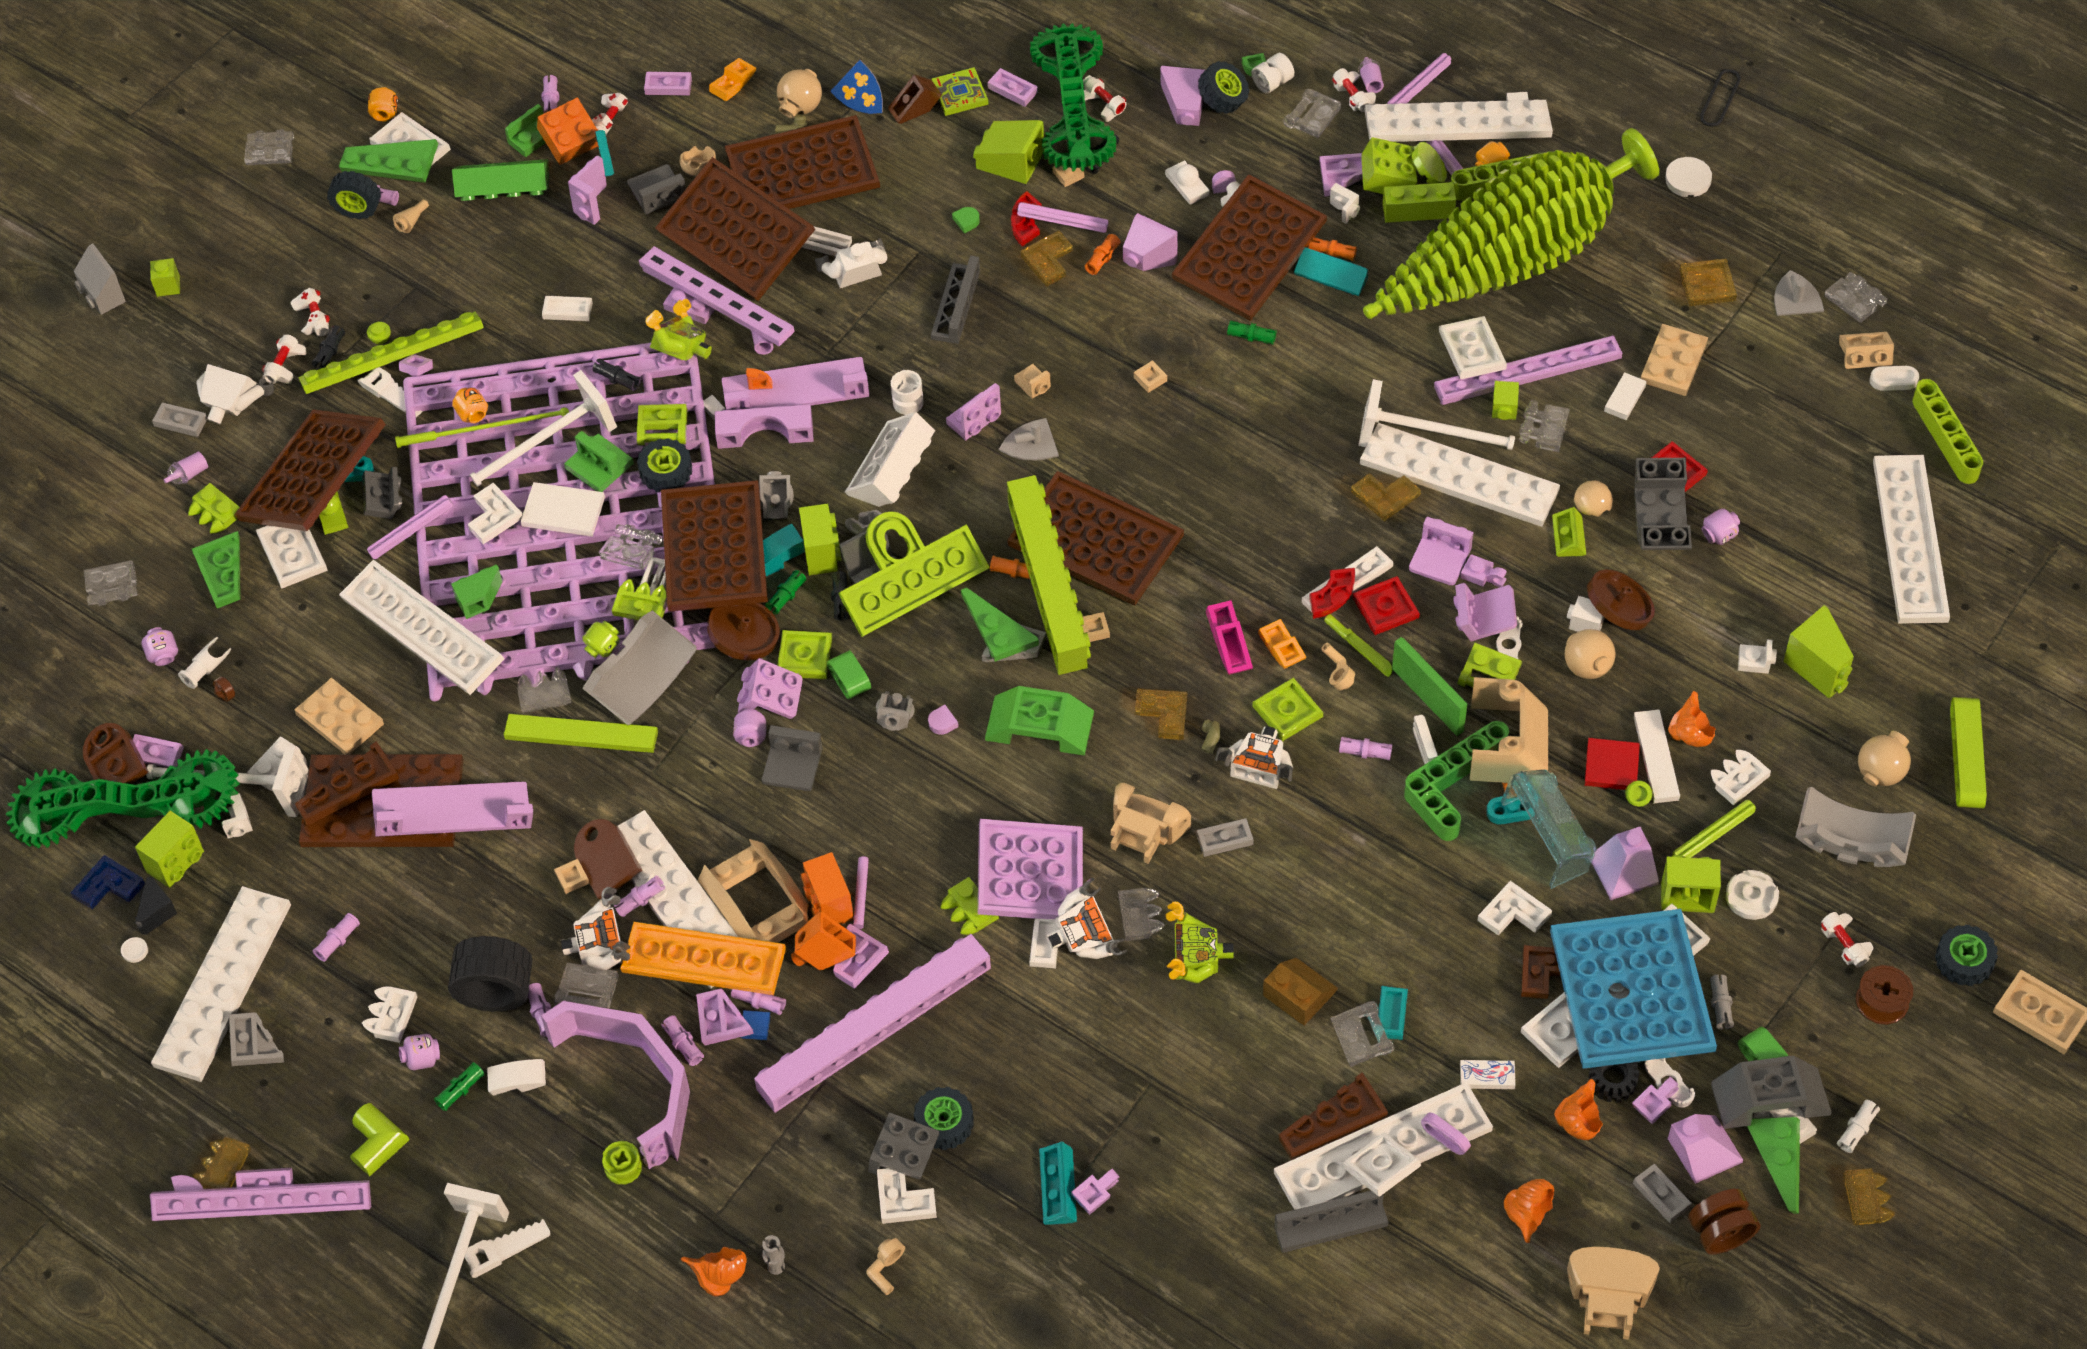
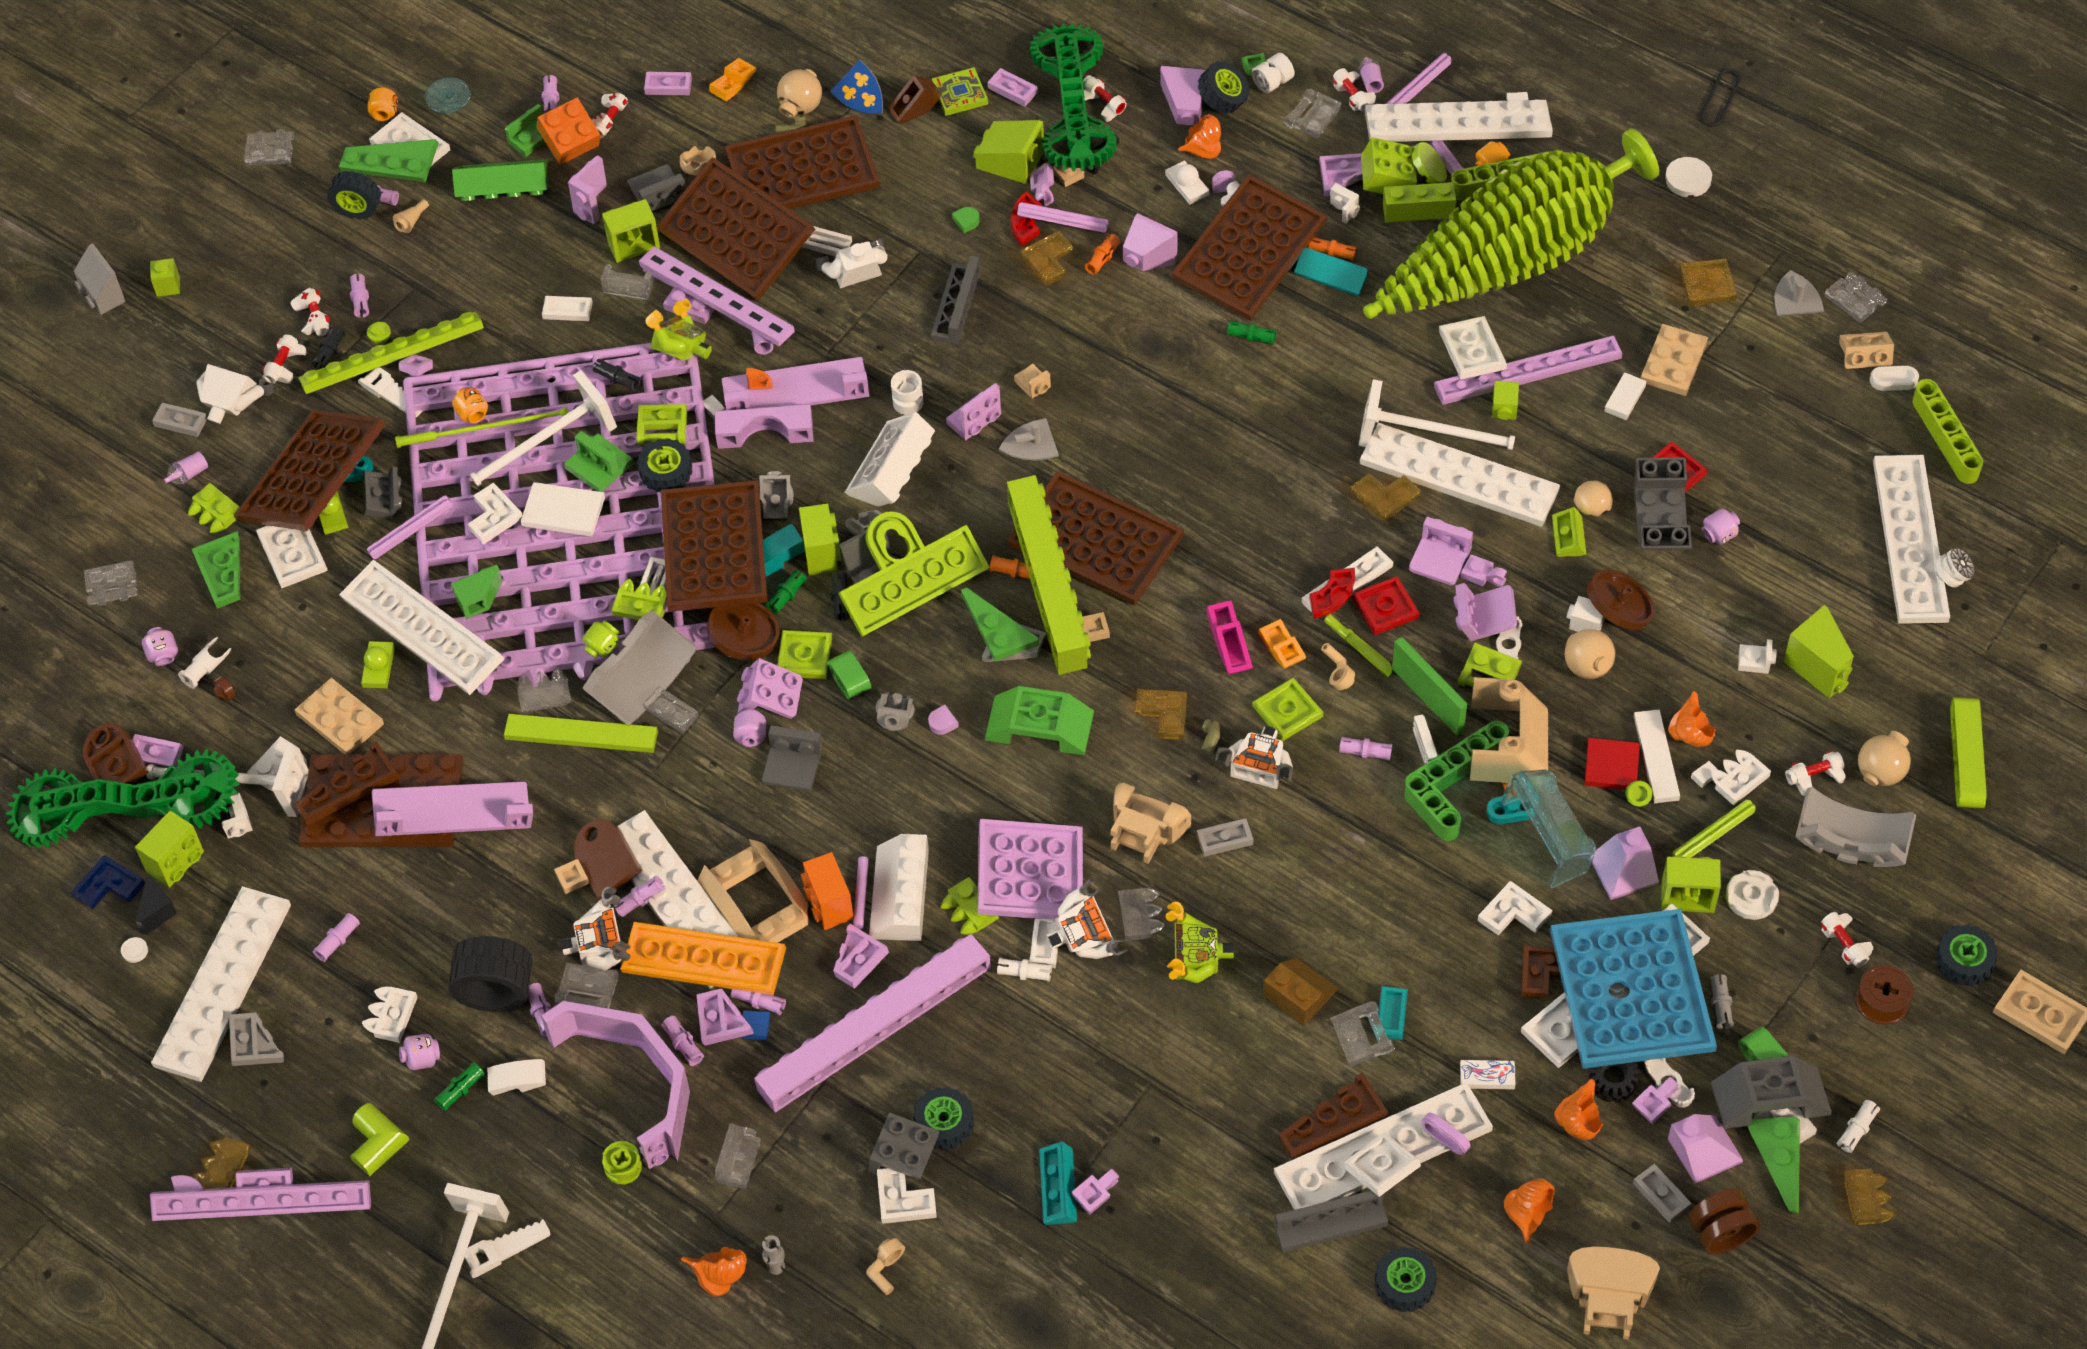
(359, 295): none -> lavender pin
(378, 664): none -> lime tile
(447, 95): none -> clear light blue dish
(604, 152): teal tile -> none
(627, 284): none -> clear hinge
(627, 552): clear plate -> none
(631, 230): none -> lime brick
(670, 709): none -> clear plate
(737, 1156): none -> clear hinge
(823, 943): orange torso -> none
(899, 888): none -> white slope
(1024, 969): none -> white pin
(1040, 182): none -> lavender plate
(1150, 376): tan plate -> none
(1204, 138): none -> orange hair
(1399, 1265): none -> black wheel
(1552, 426): clear plate -> none
(1702, 775): none -> white piece
(1800, 774): none -> white piece
(1953, 567): none -> white wheel

